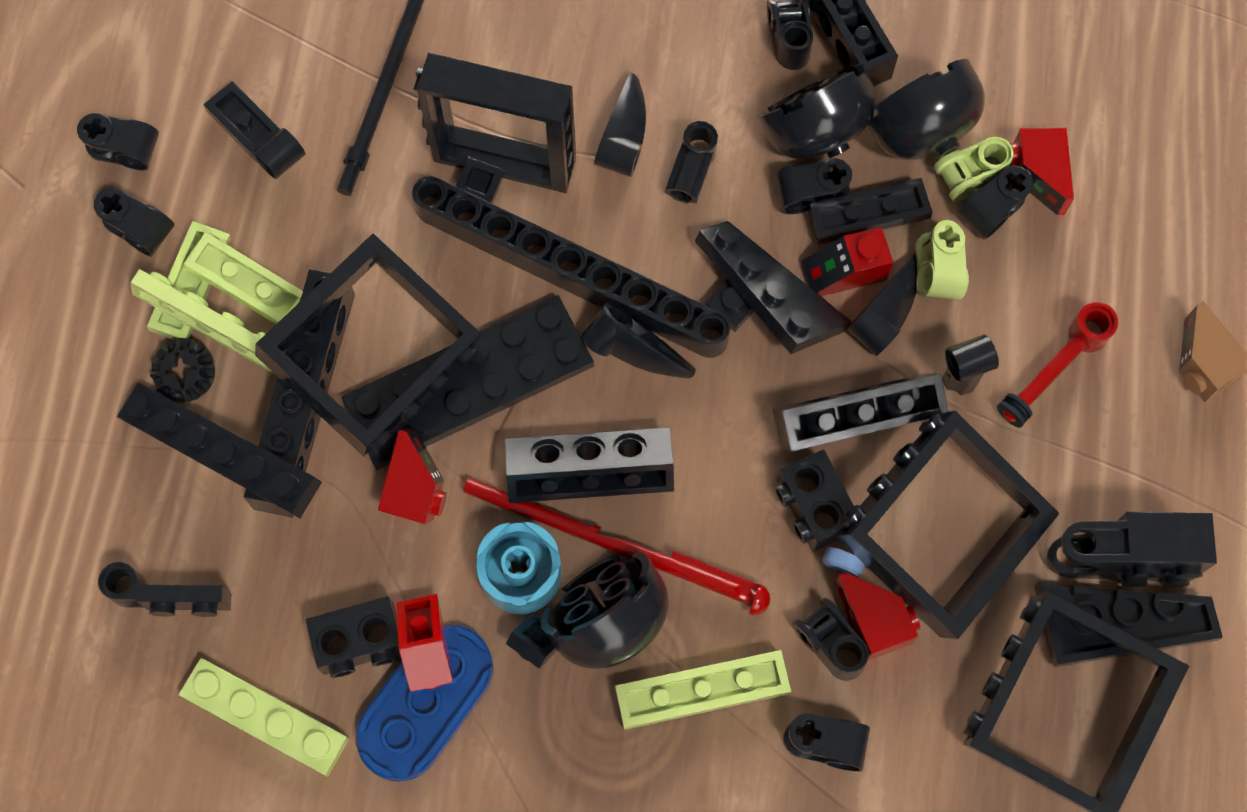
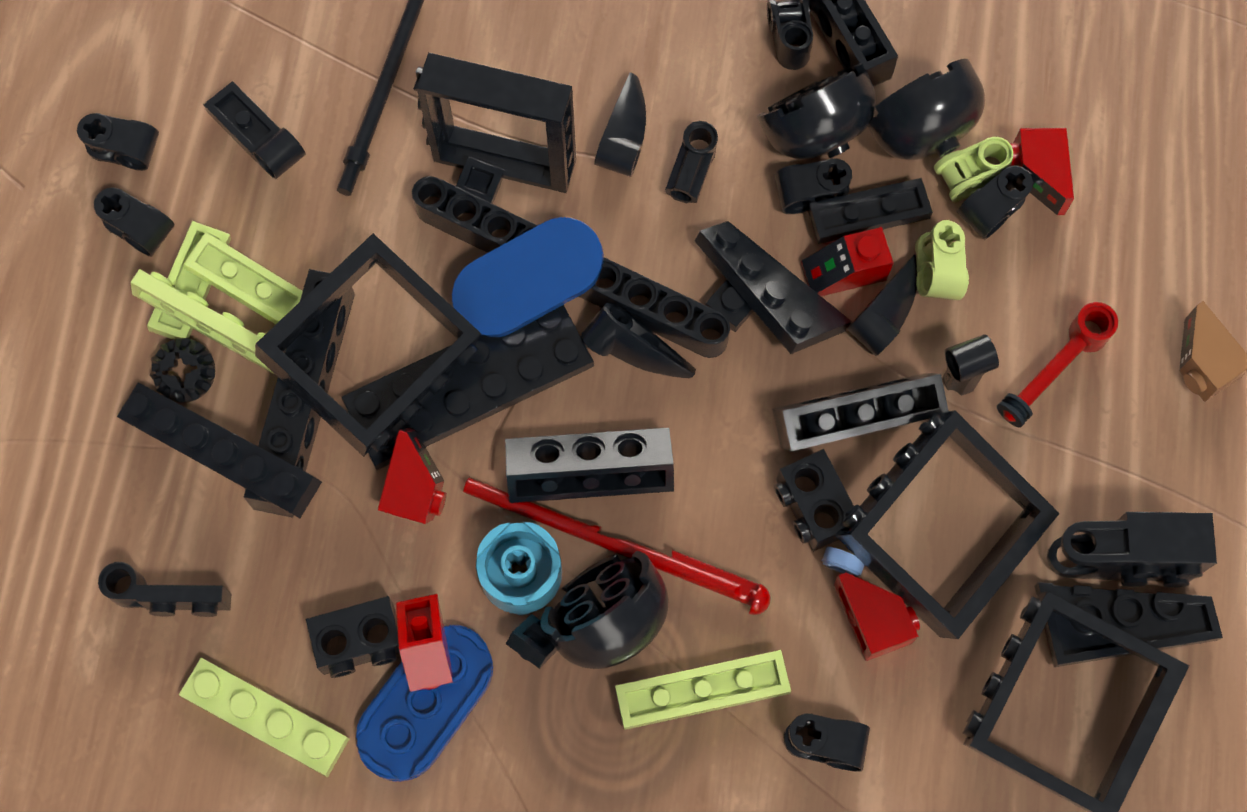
(528, 276): none -> blue tile
(830, 638): black piece -> none

